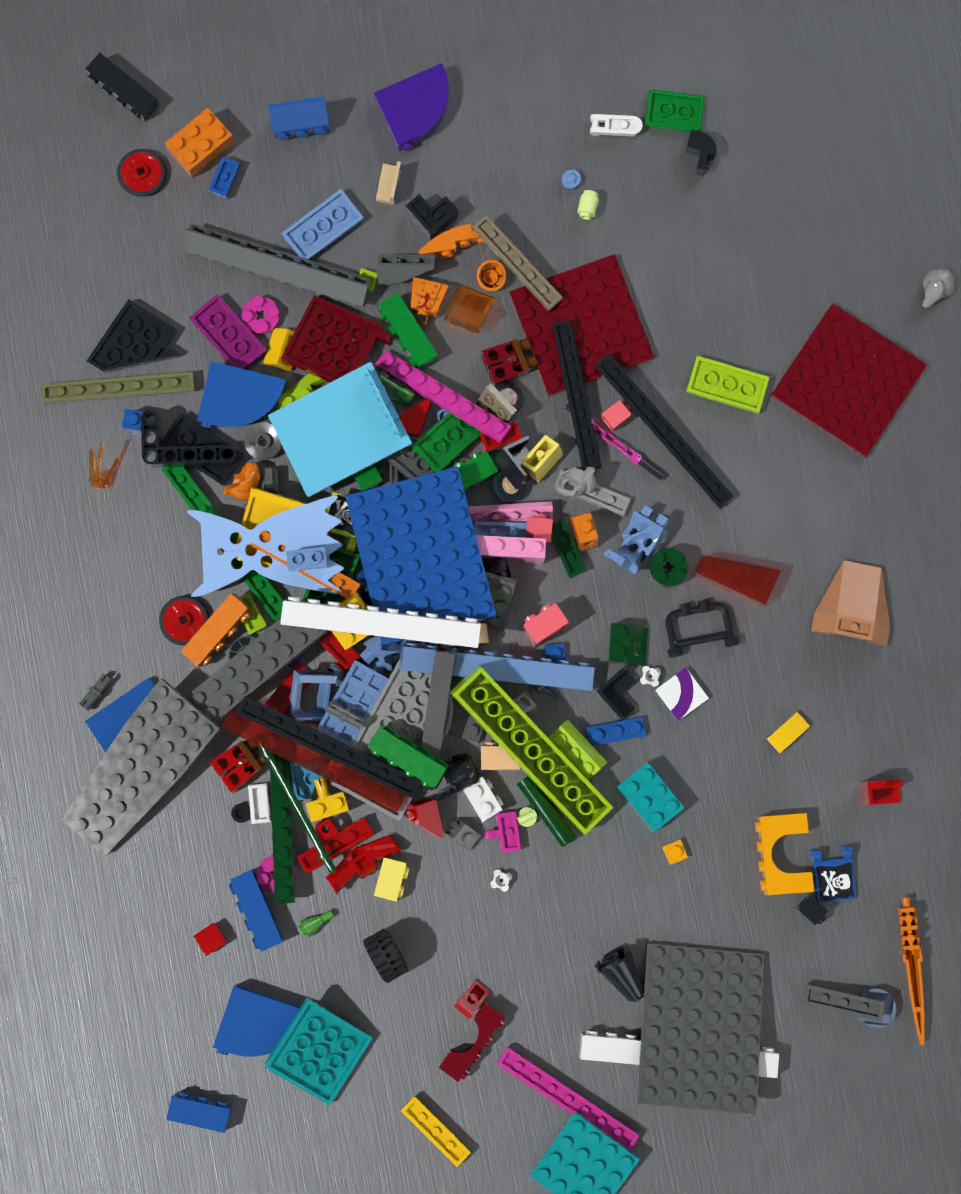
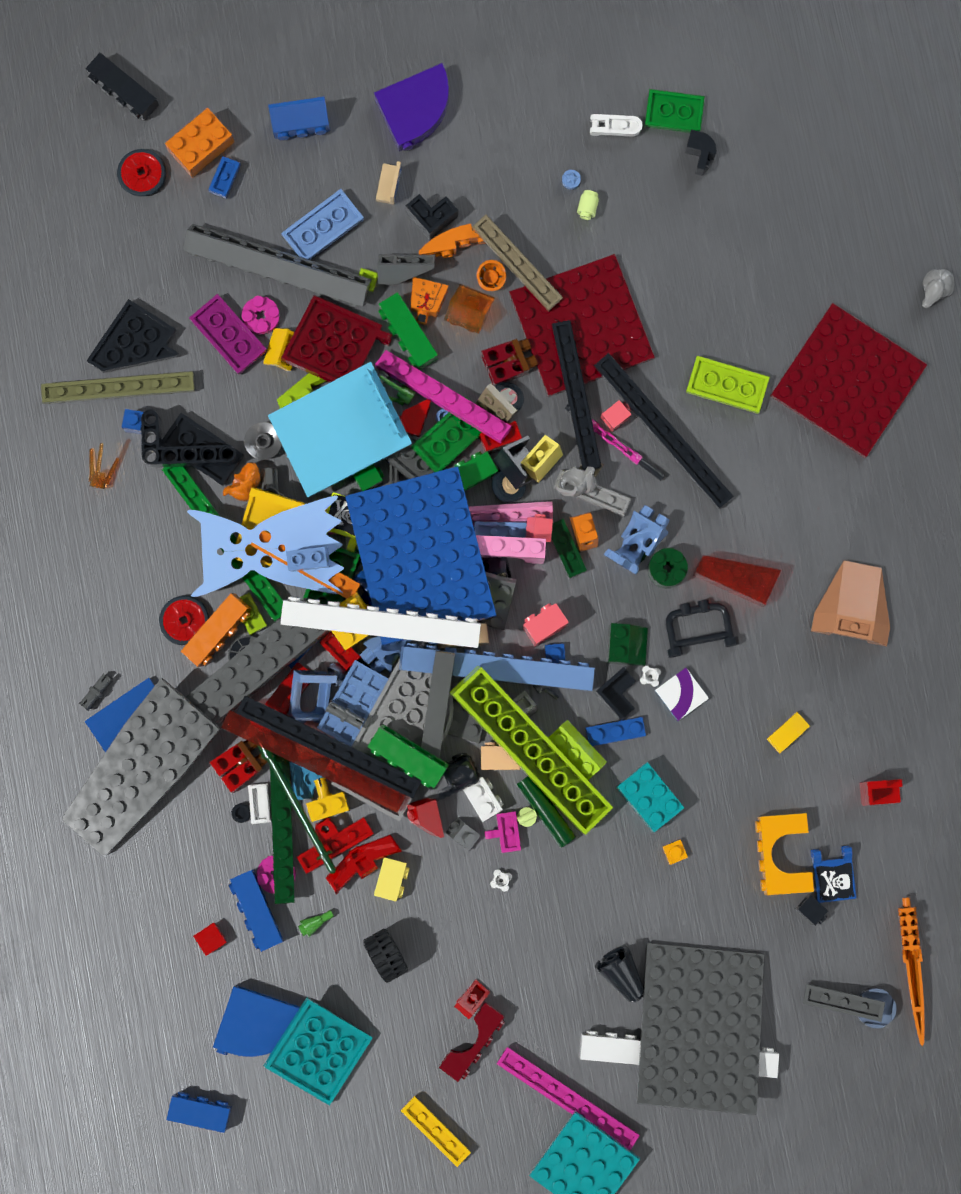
(237, 396): blue brick -> none

